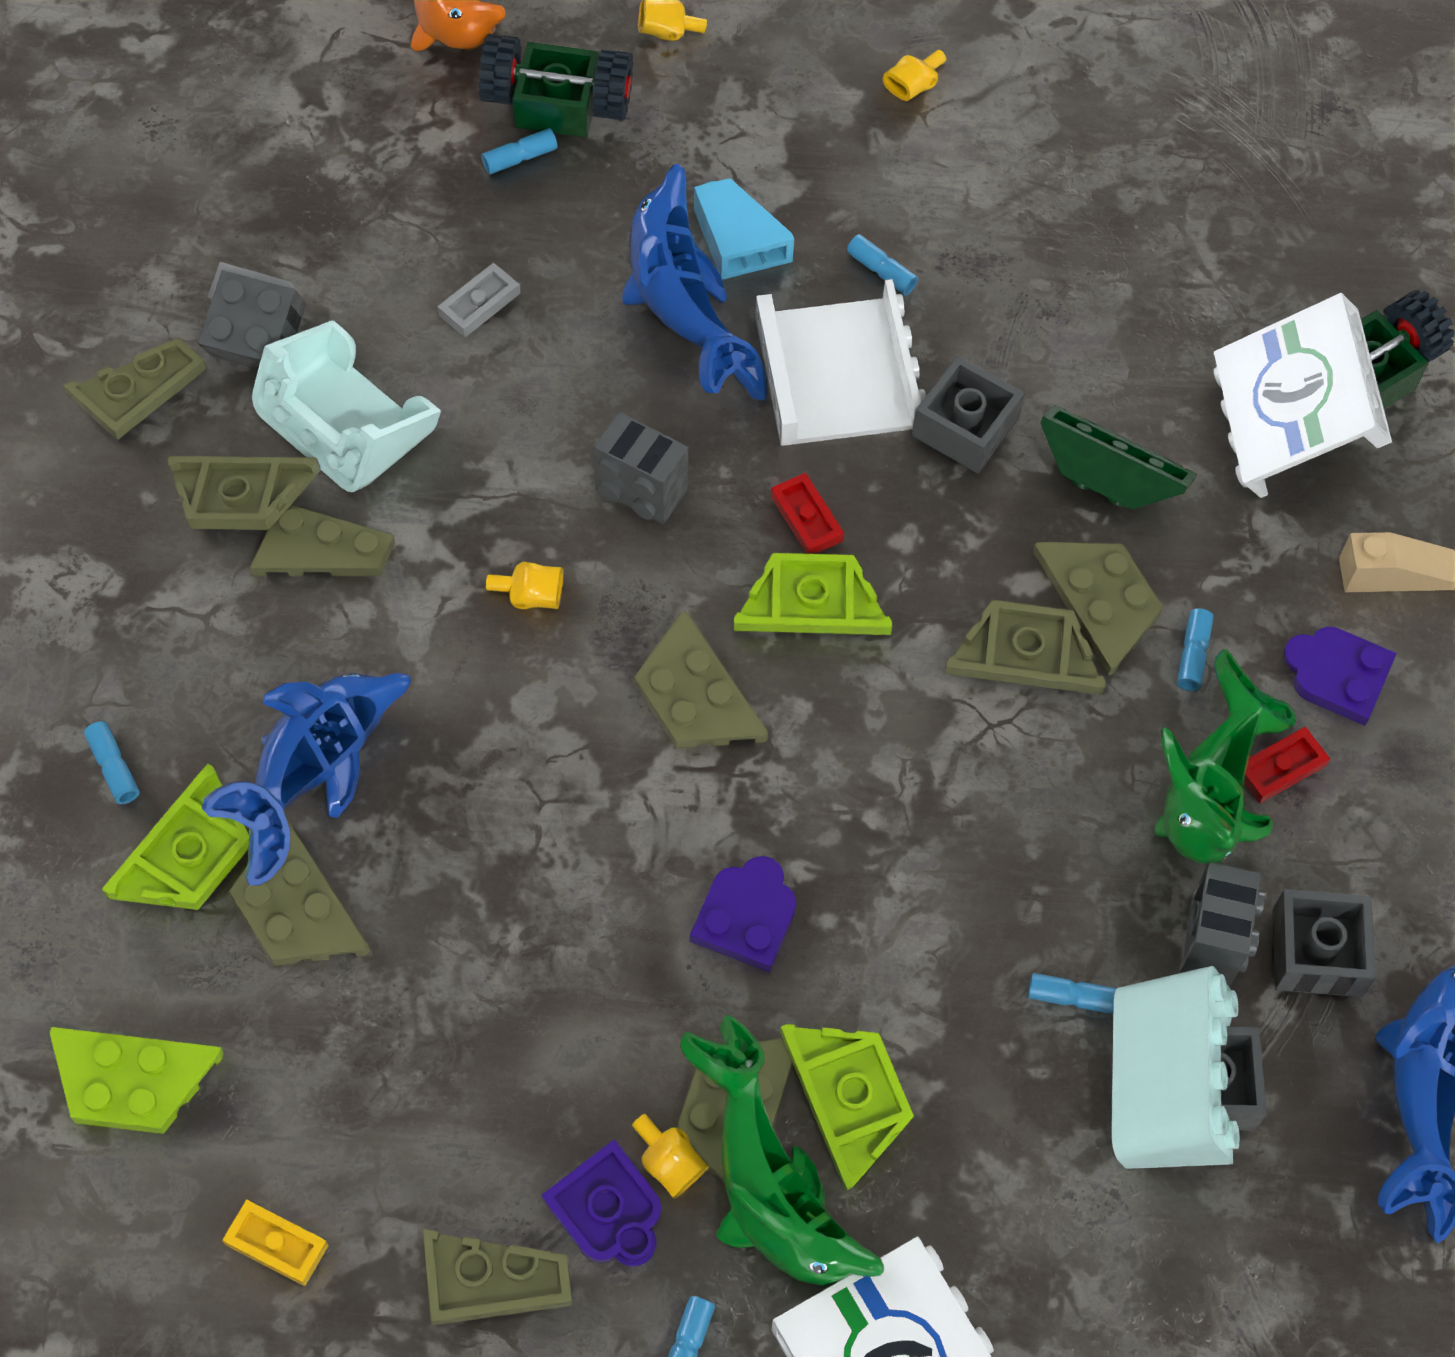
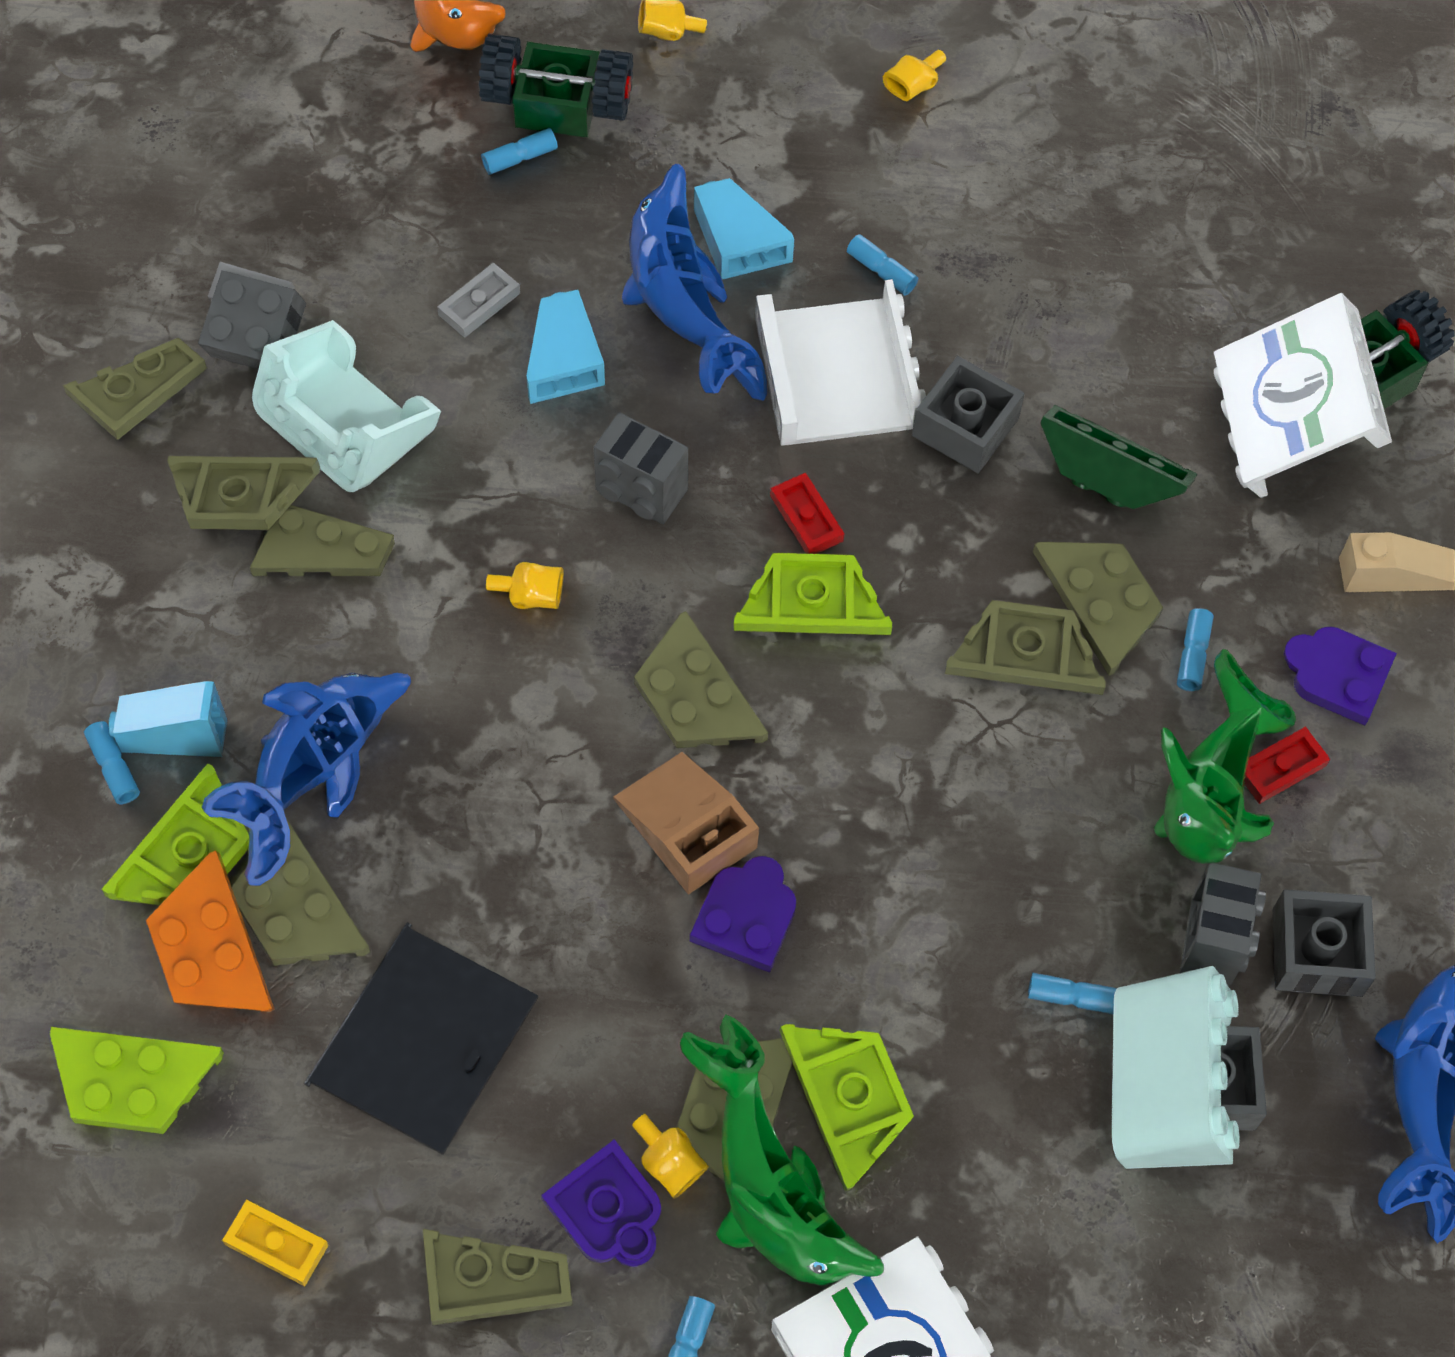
(171, 721): none -> medium azure slope
(207, 943): none -> orange wing
(419, 1035): none -> black piece
(563, 350): none -> medium azure slope
(689, 821): none -> medium nougat slope

